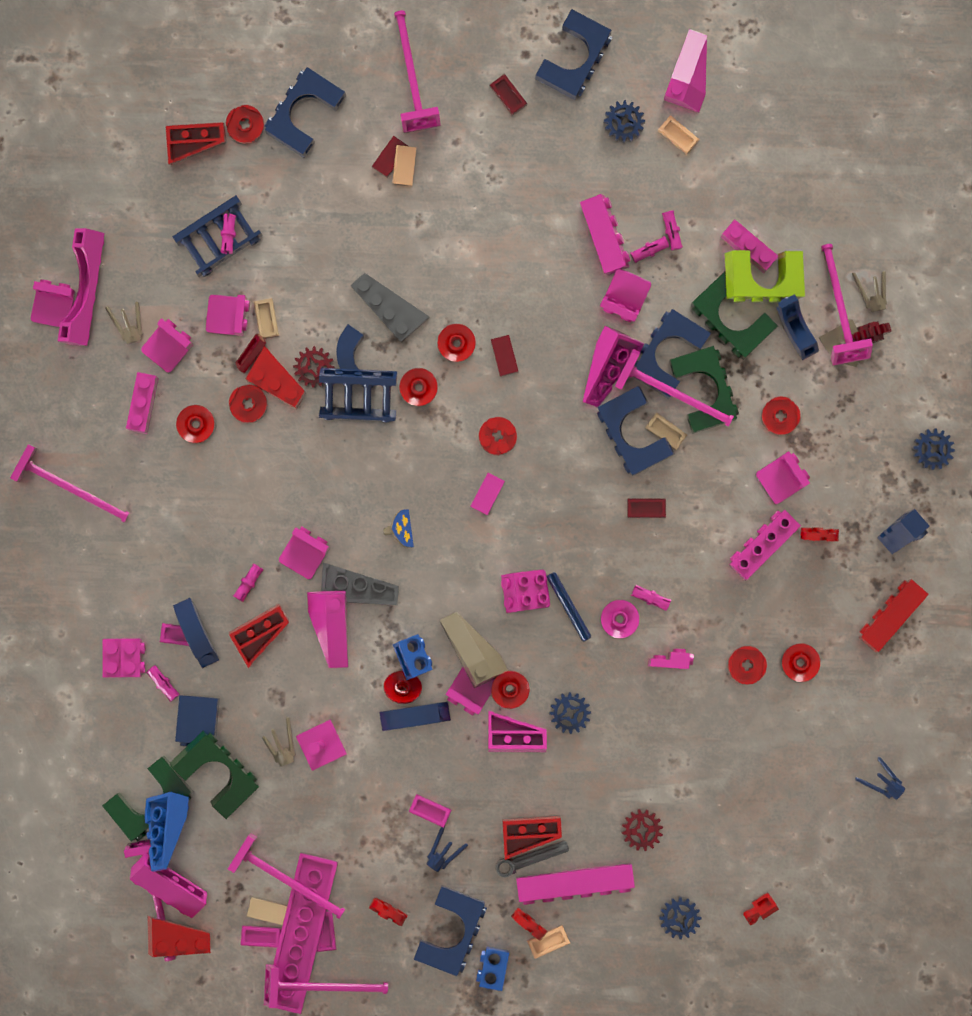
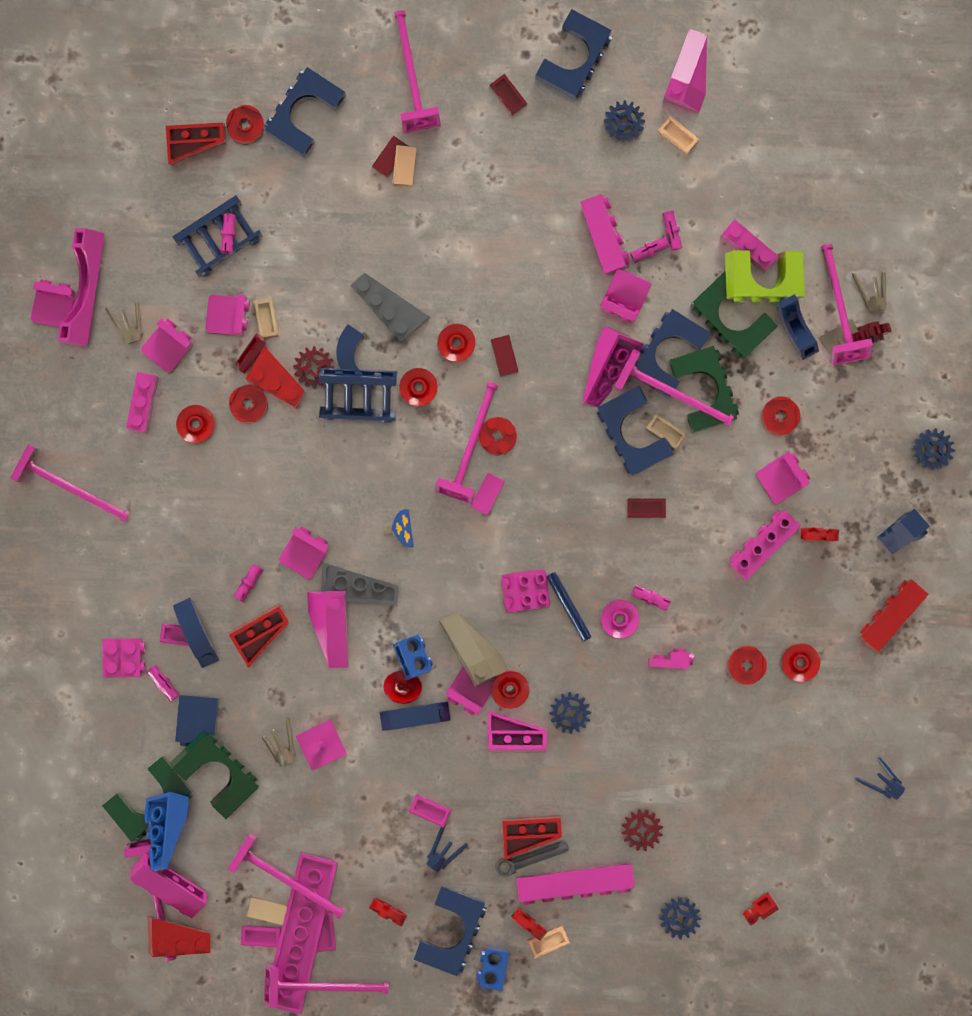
(456, 489): none -> dark pink tile

